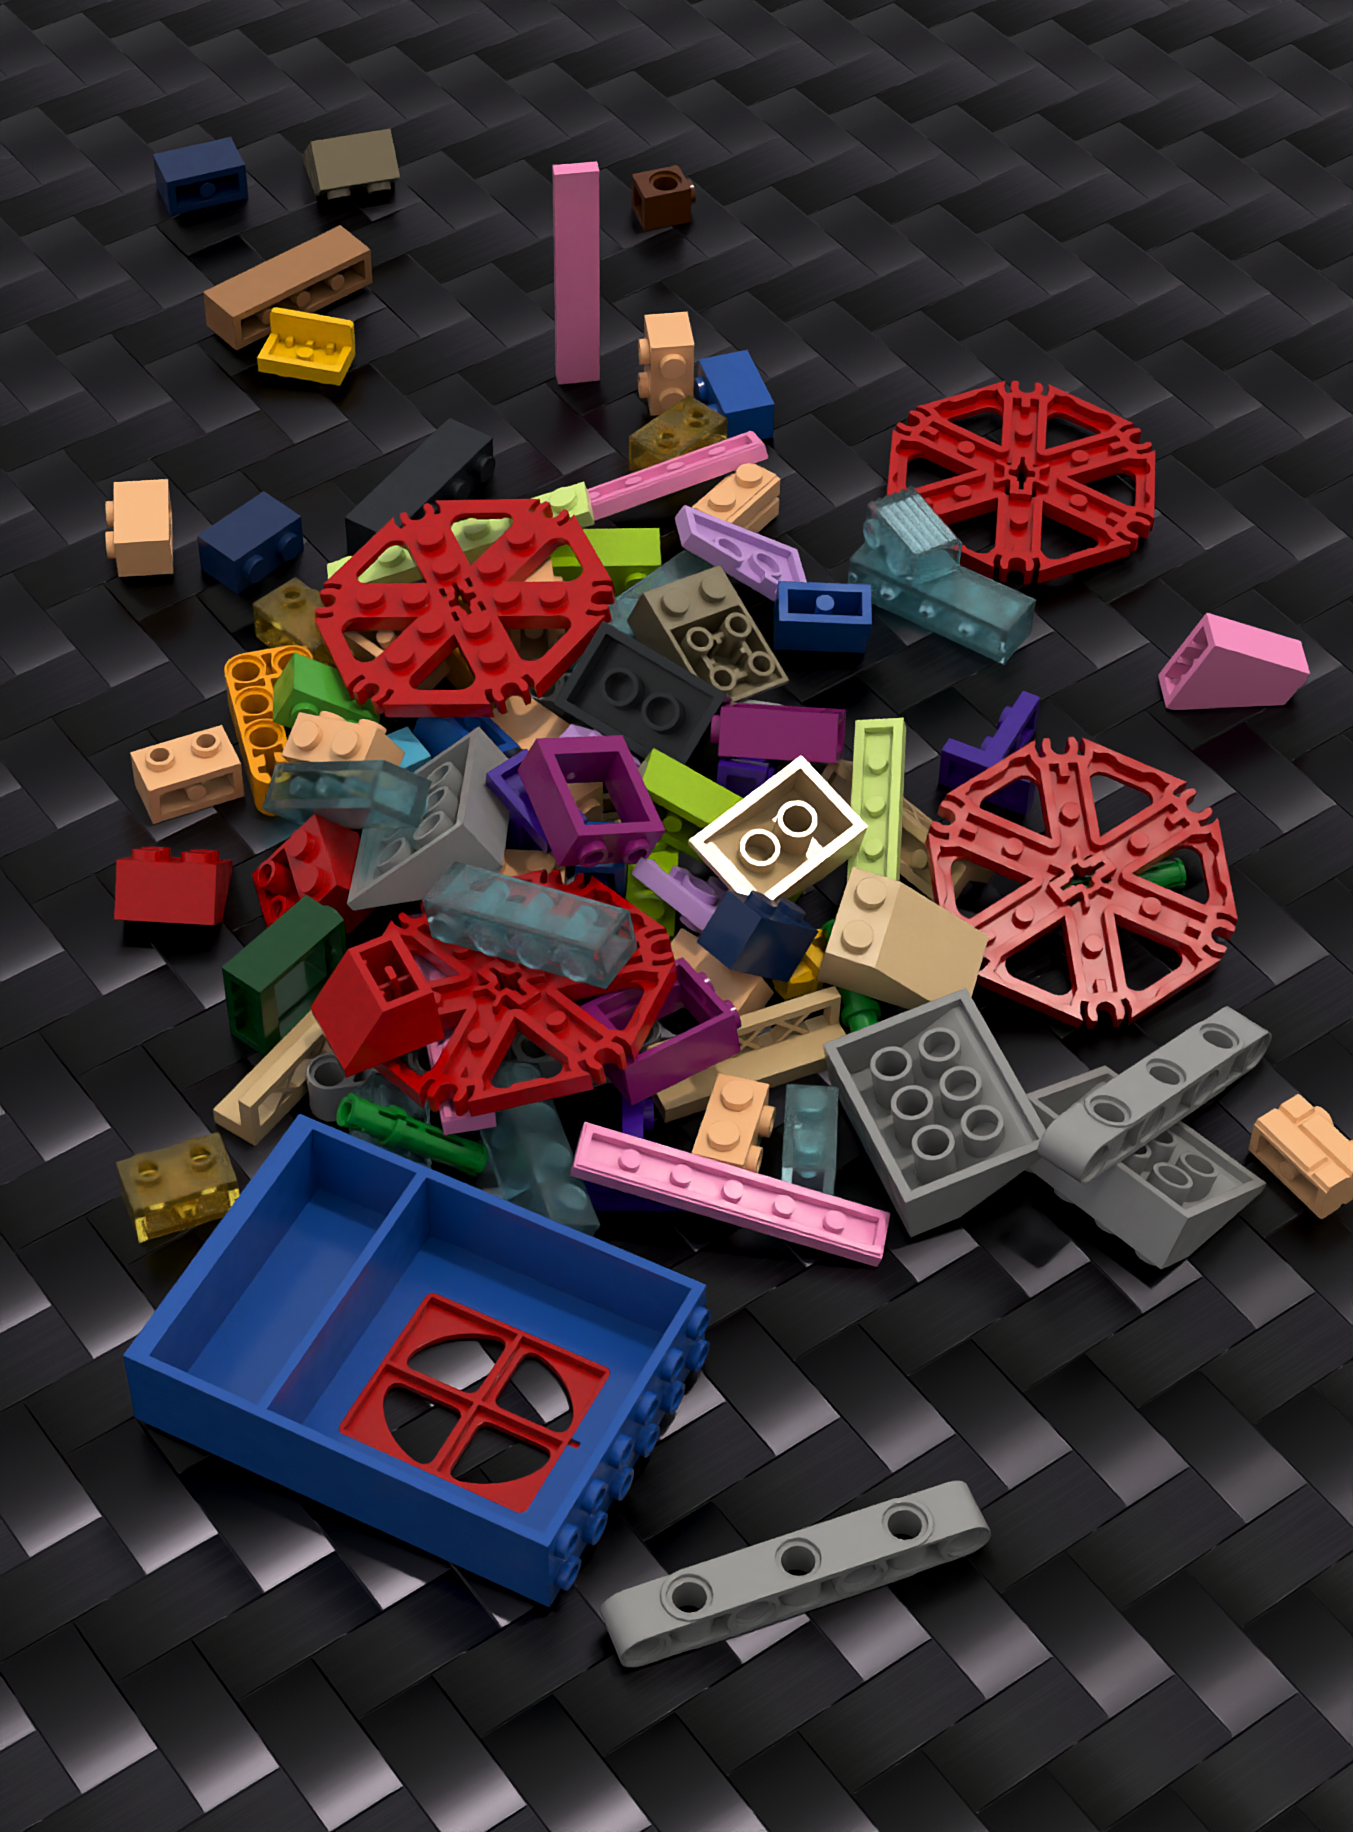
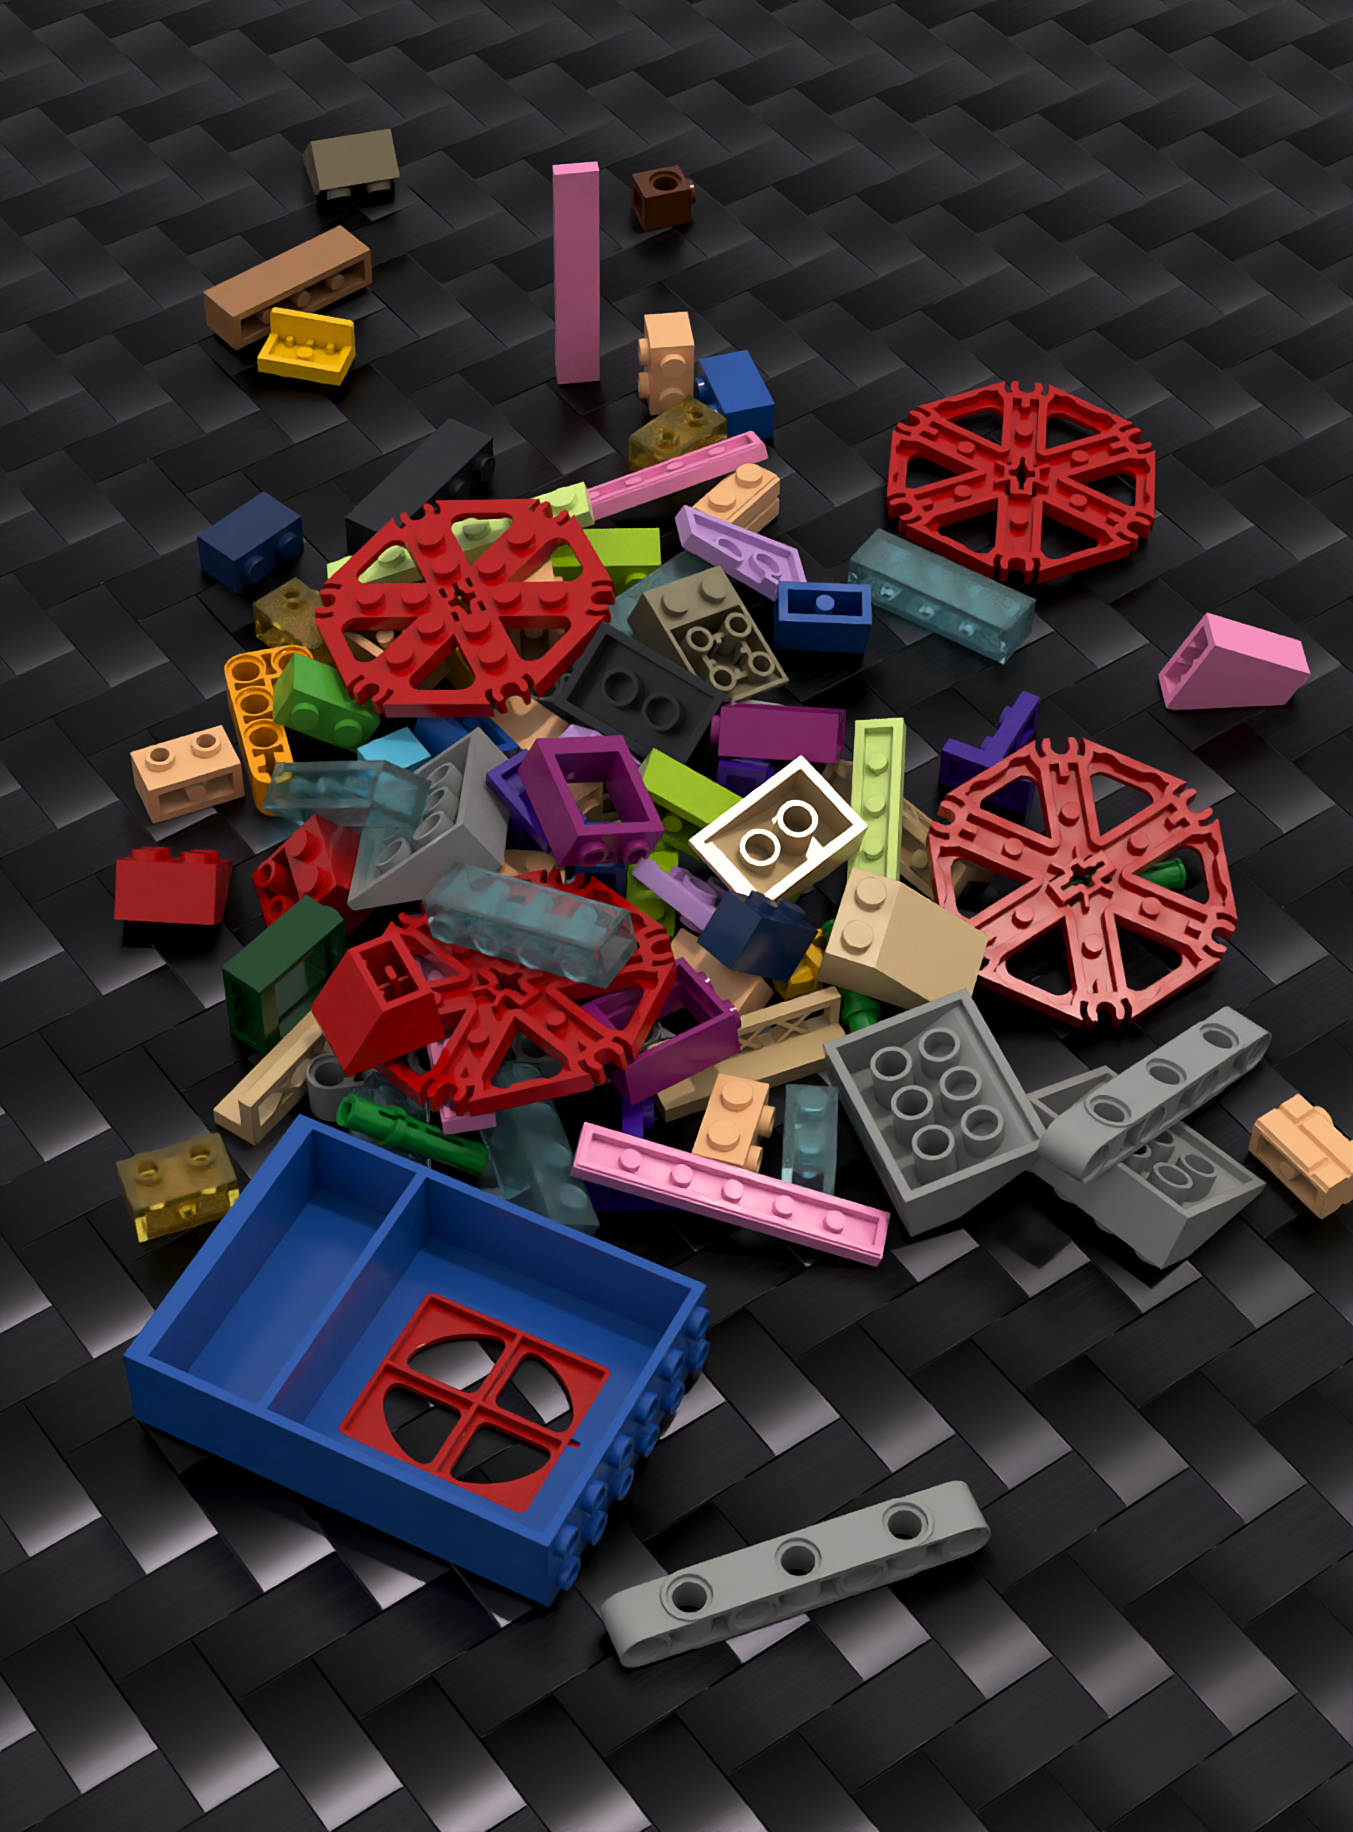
(141, 528): light nougat brick -> none
(200, 176): dark blue brick -> none
(335, 739): light nougat brick -> none
(911, 537): clear light blue brick -> none

